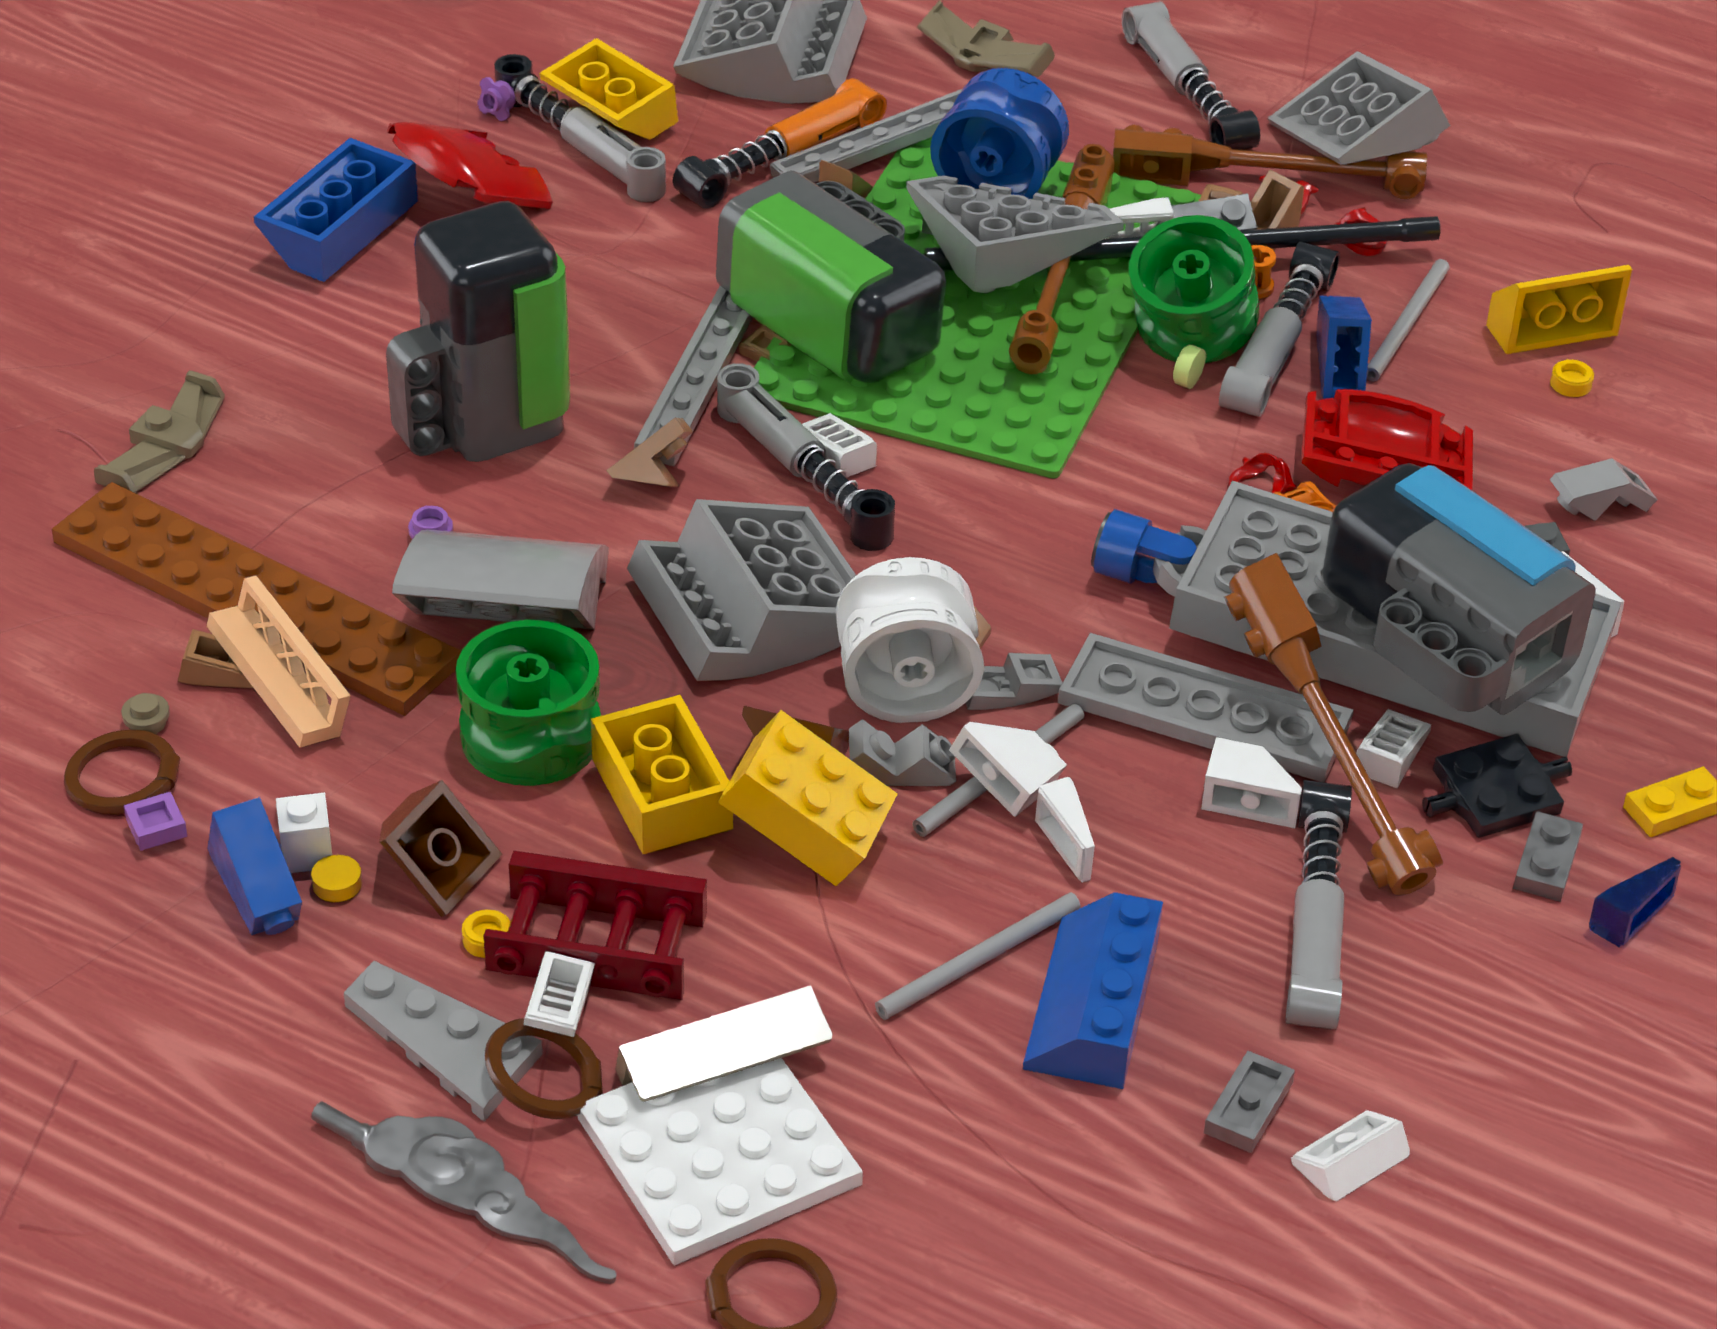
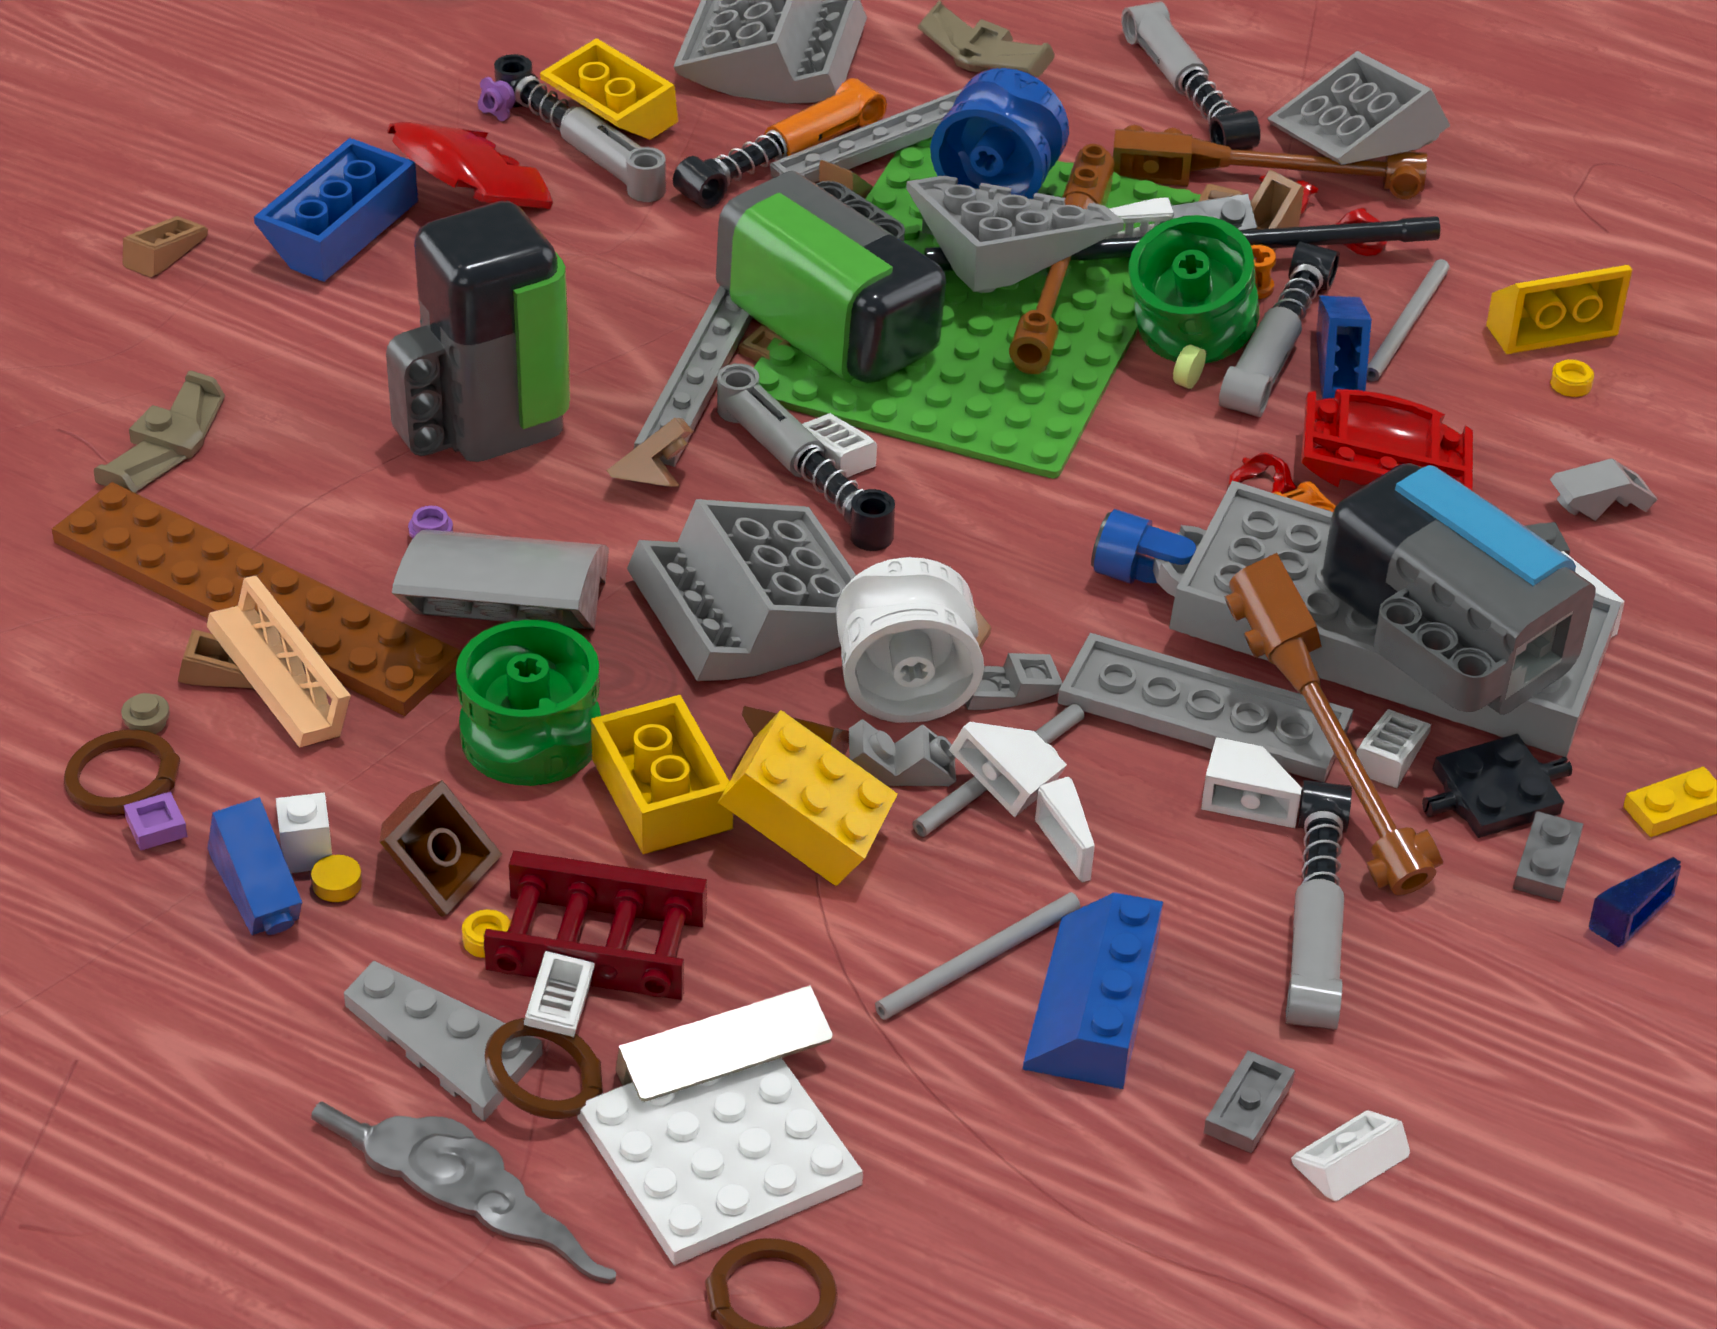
(161, 245): none -> medium nougat slope

